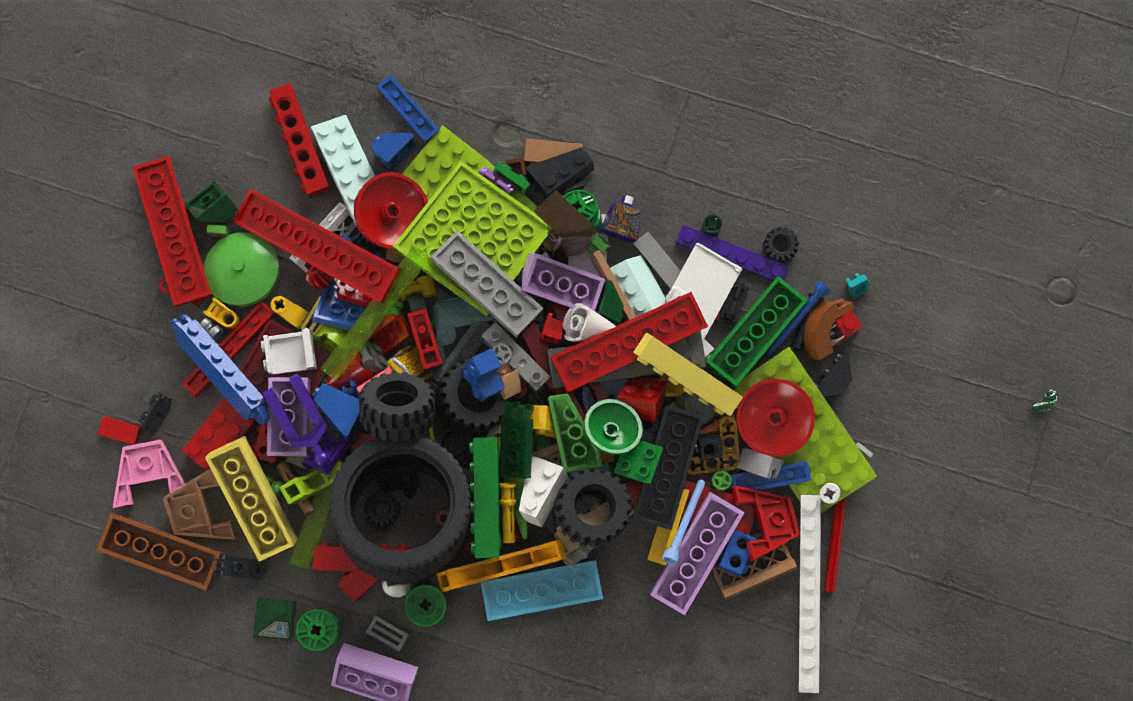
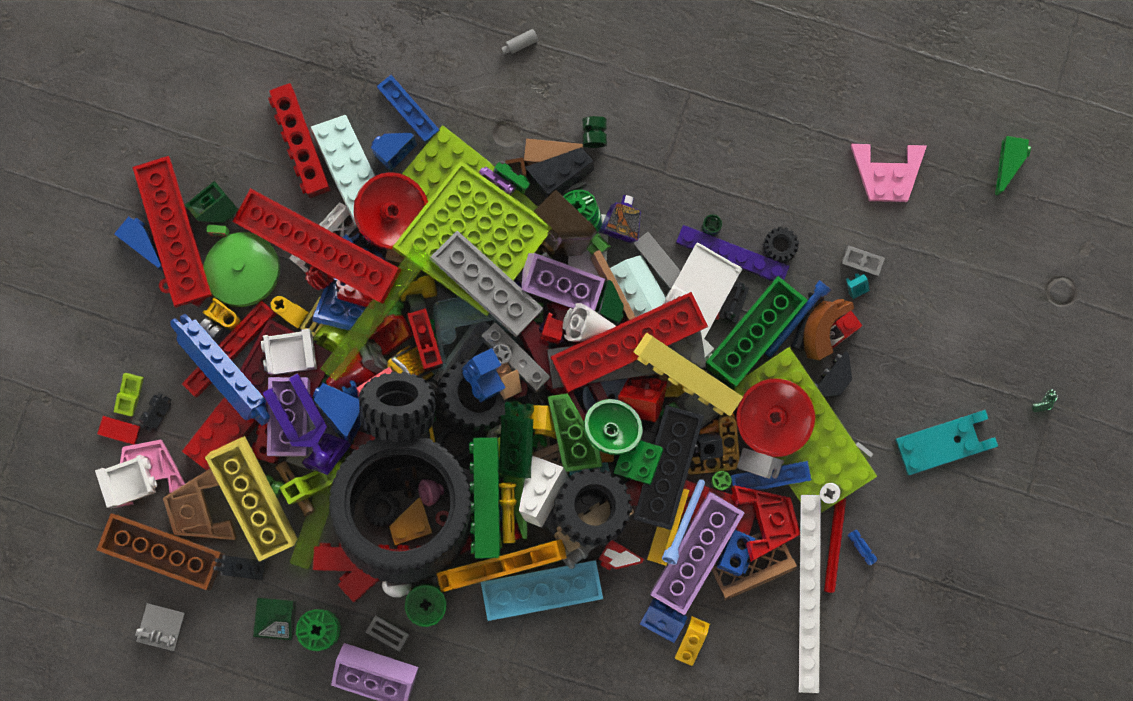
(126, 481): none -> white panel
(129, 394): none -> lime slope
(139, 239): none -> blue slope
(160, 627): none -> light grey hinge
(411, 524): none -> light orange wing
(430, 491): none -> bright pink brick
(520, 42): none -> light grey cylinder
(594, 132): none -> dark green wheel
(618, 557): none -> slope
(663, 620): none -> blue bracket
(692, 641): none -> yellow bracket
(862, 260): none -> light grey hinge
(862, 547): none -> blue axle
(888, 180): none -> bright pink wing
(937, 444): none -> teal hinge
(1012, 156): none -> green slope

